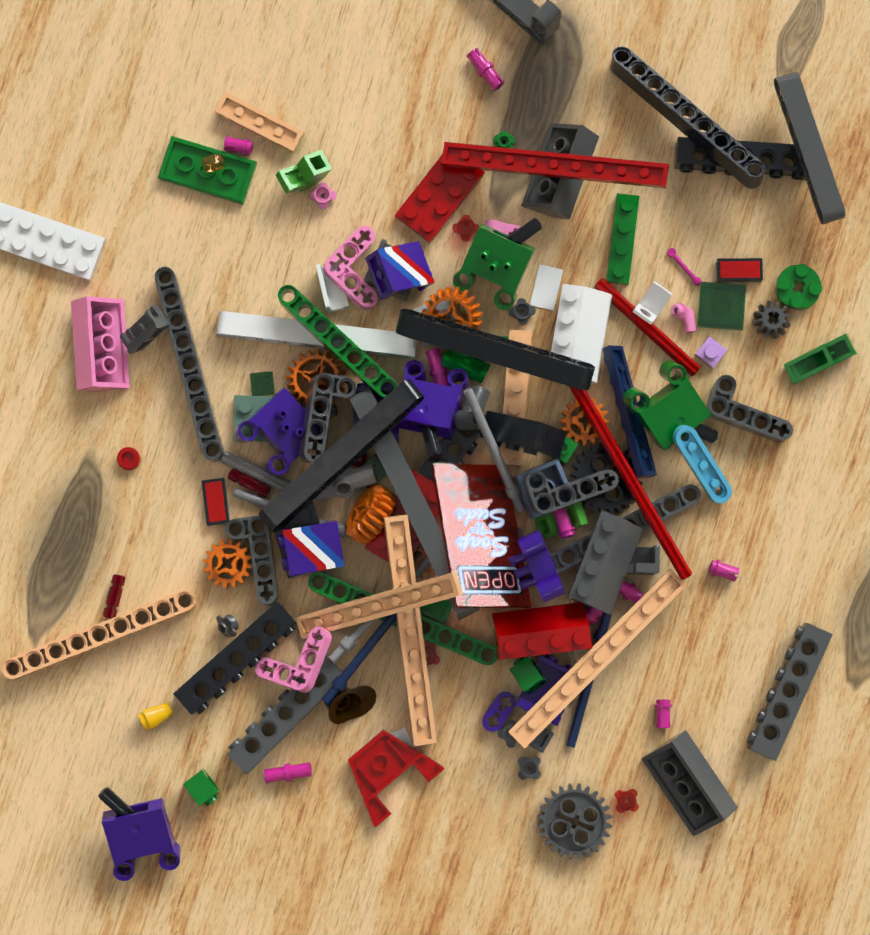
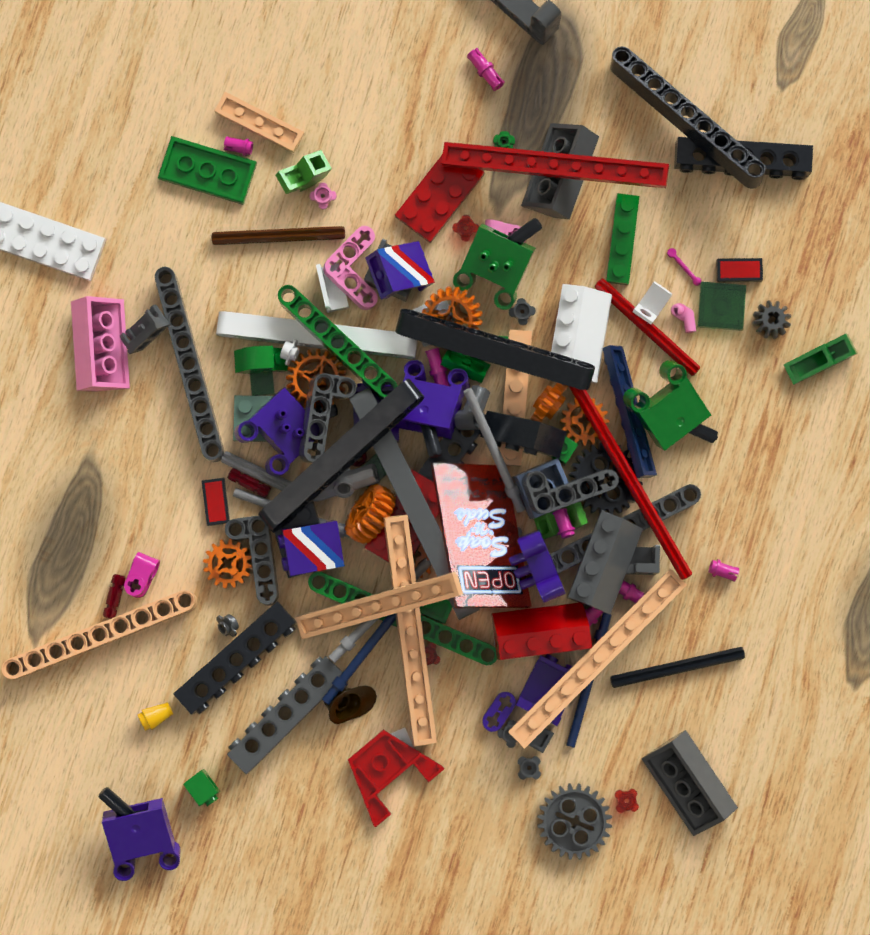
(128, 458): red tile -> none
(142, 570): none -> dark pink piece
(213, 163): clear orange tile -> none
(259, 359): none -> green brick
(278, 235): none -> reddish brown axle
(288, 772): dark pink pin -> none
(289, 351): none -> white plate
(302, 669): bright pink beam -> none
(527, 674): green brick -> none
(546, 287): white sticker -> none
(549, 402): none -> orange gear
(663, 713): dark pink pin -> none
(677, 667): none -> black axle
(702, 464): medium azure plate -> none
(710, 352): lavender plate -> none
(750, 413): dark grey beam -> none
(800, 274): green plate -> none
(809, 148): dark grey beam -> none
(819, 641): dark grey brick -> none

